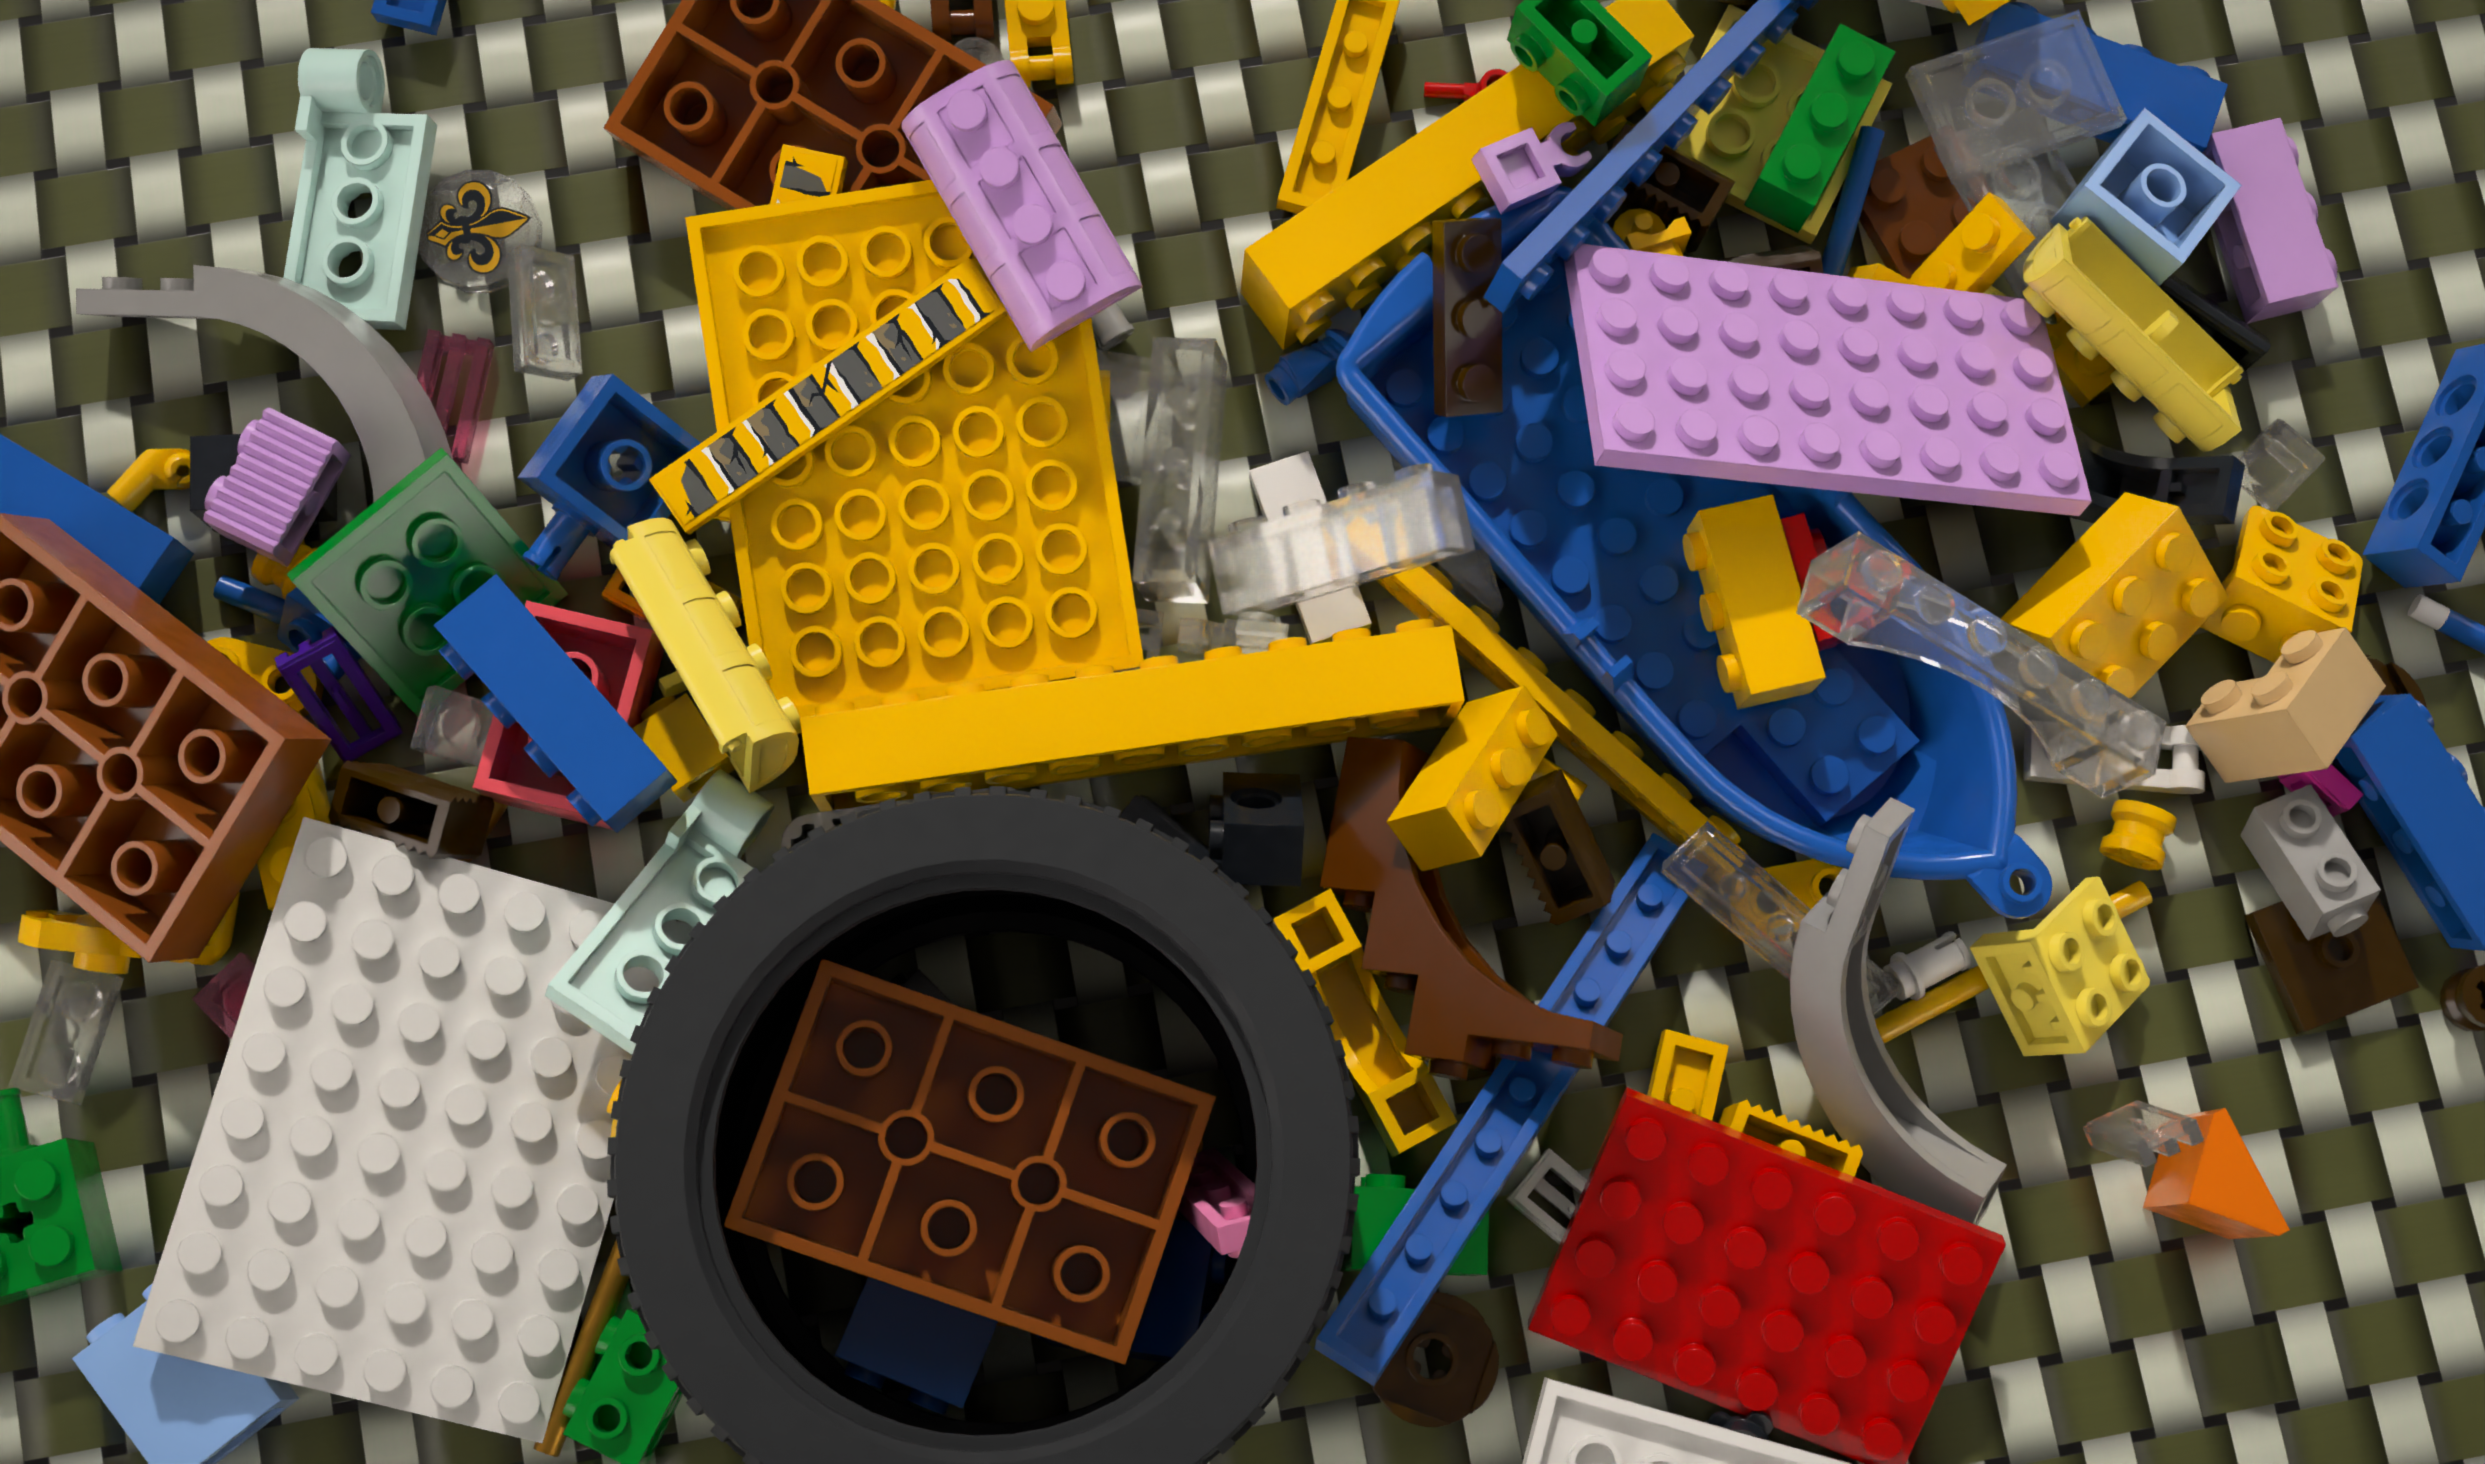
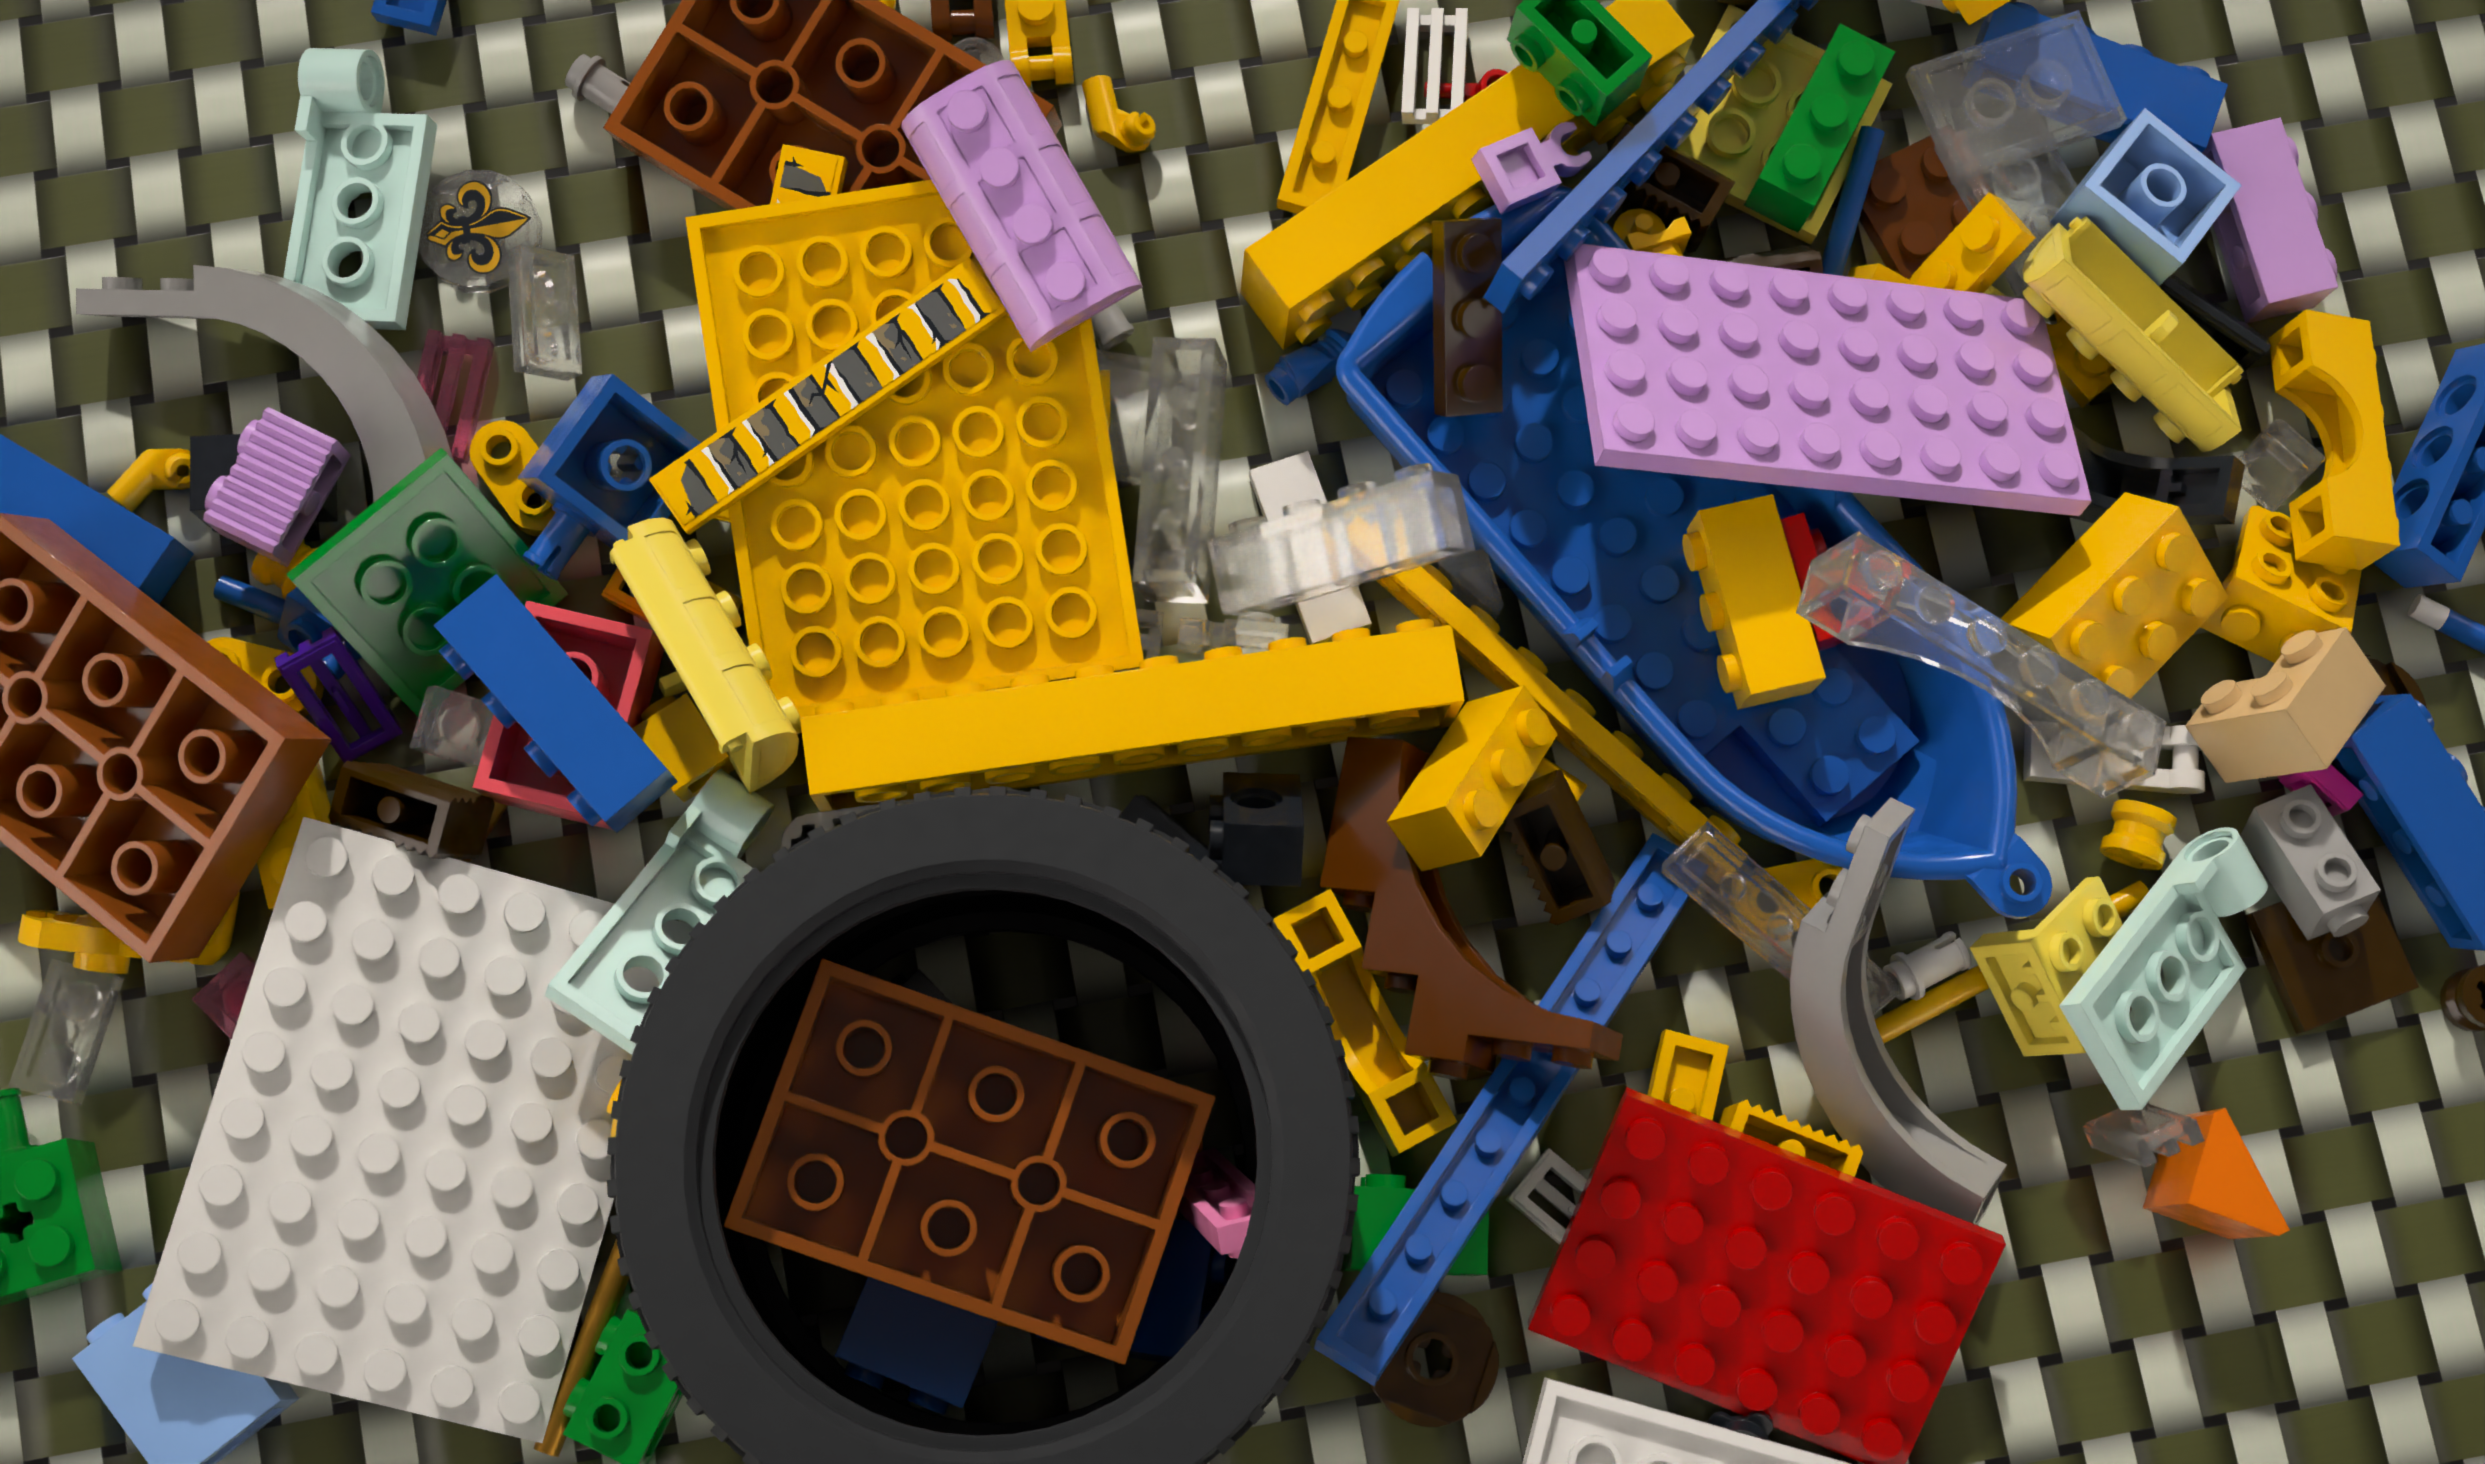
(502, 473): none -> yellow plate
(595, 82): none -> light grey pin
(1114, 125): none -> yellow arm
(1436, 25): none -> white tile
(2181, 933): none -> light aqua hinge
(2331, 375): none -> yellow arch

